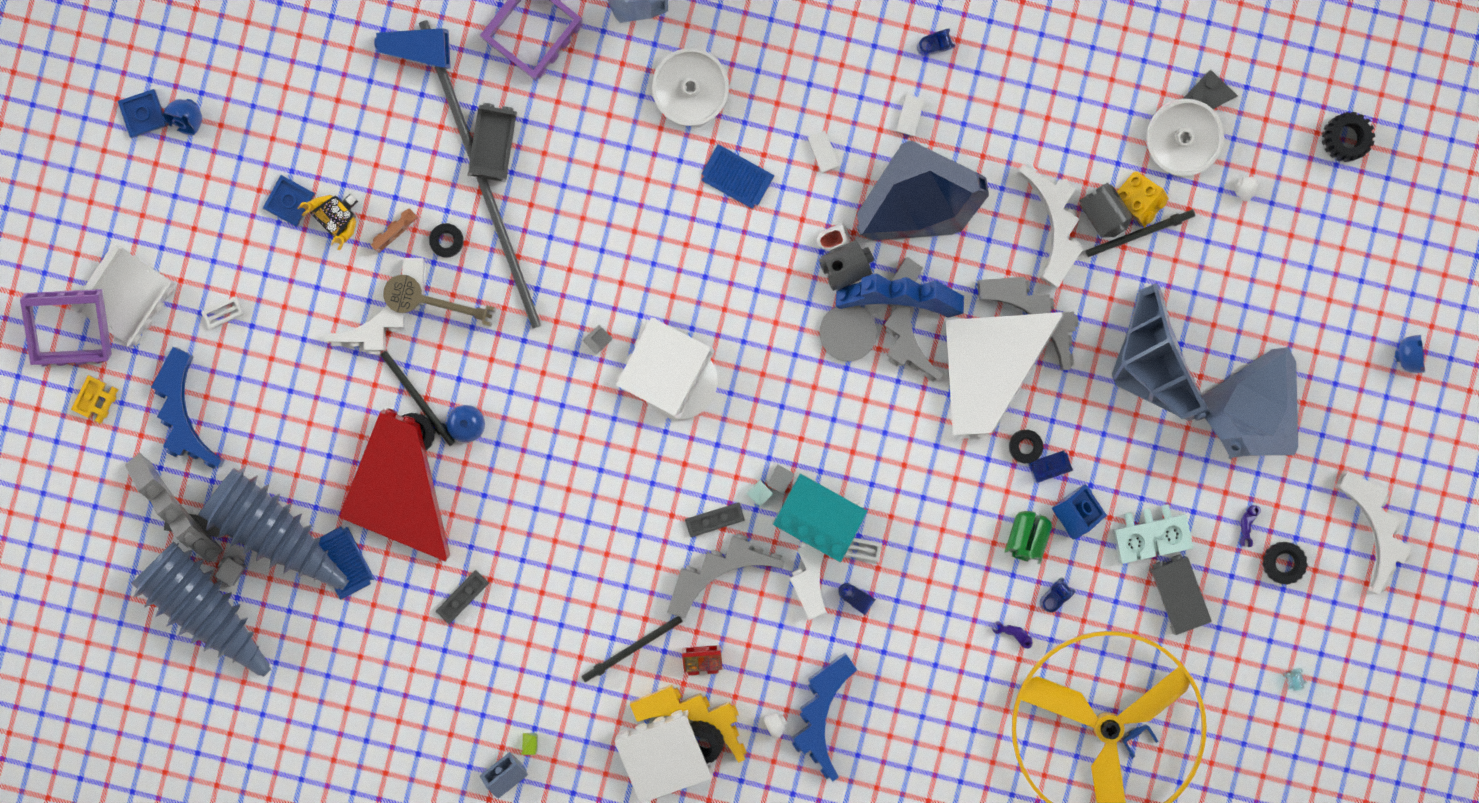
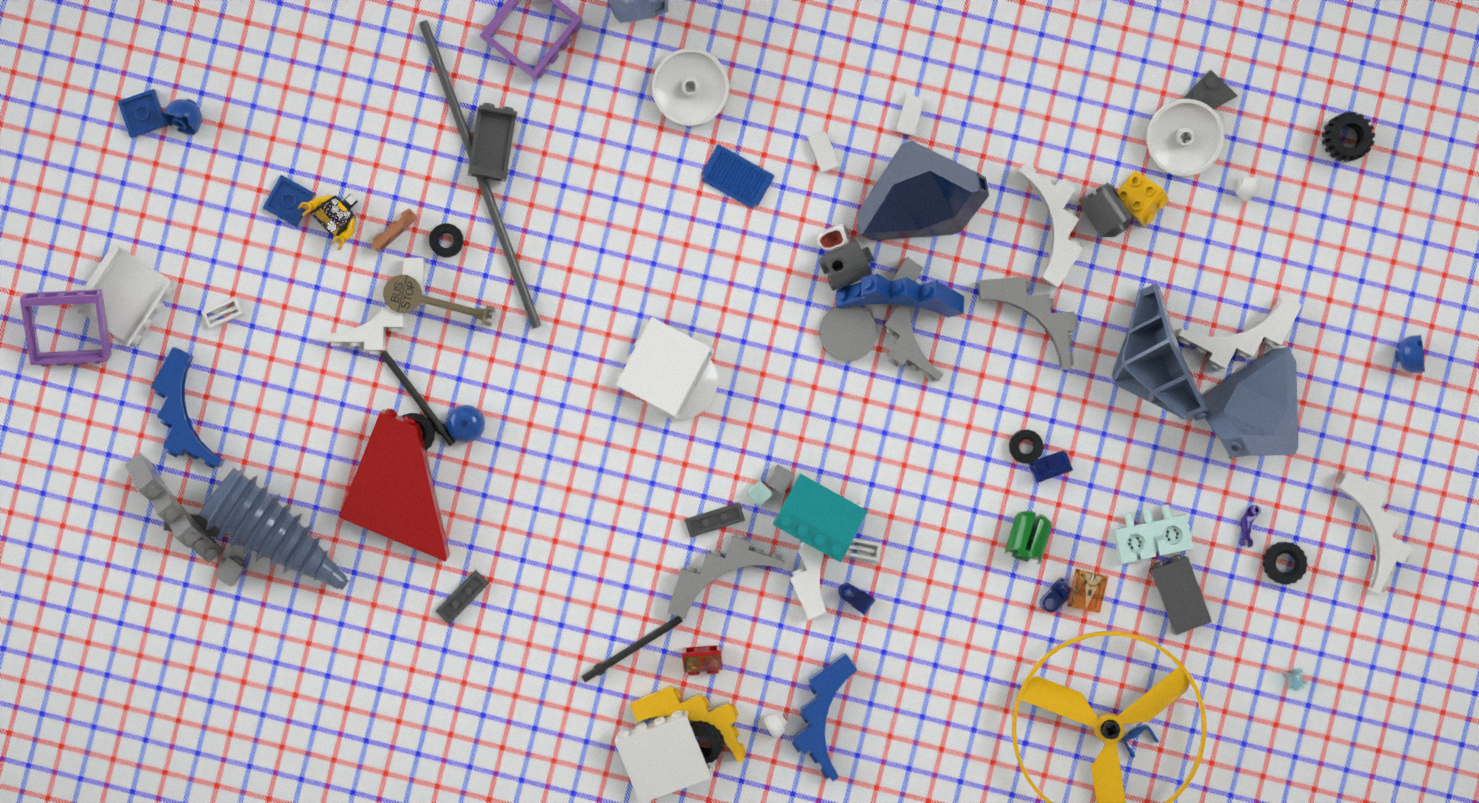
(89, 396): yellow plate -> none
(198, 606): sand blue cone -> none
(348, 558): blue window -> none
(423, 46): blue slope -> none
(503, 775): sand blue brick -> none
(529, 743): lime slope -> none
(597, 339): light grey panel -> none
(939, 42): clear blue piece -> none
(989, 365): white slope -> none
(1020, 635): dark purple arm -> none
(1079, 512): blue slope -> none
(1087, 590): none -> clear orange tile
(1174, 220): pearl dark grey bar -> none
(1246, 343): none -> white arch

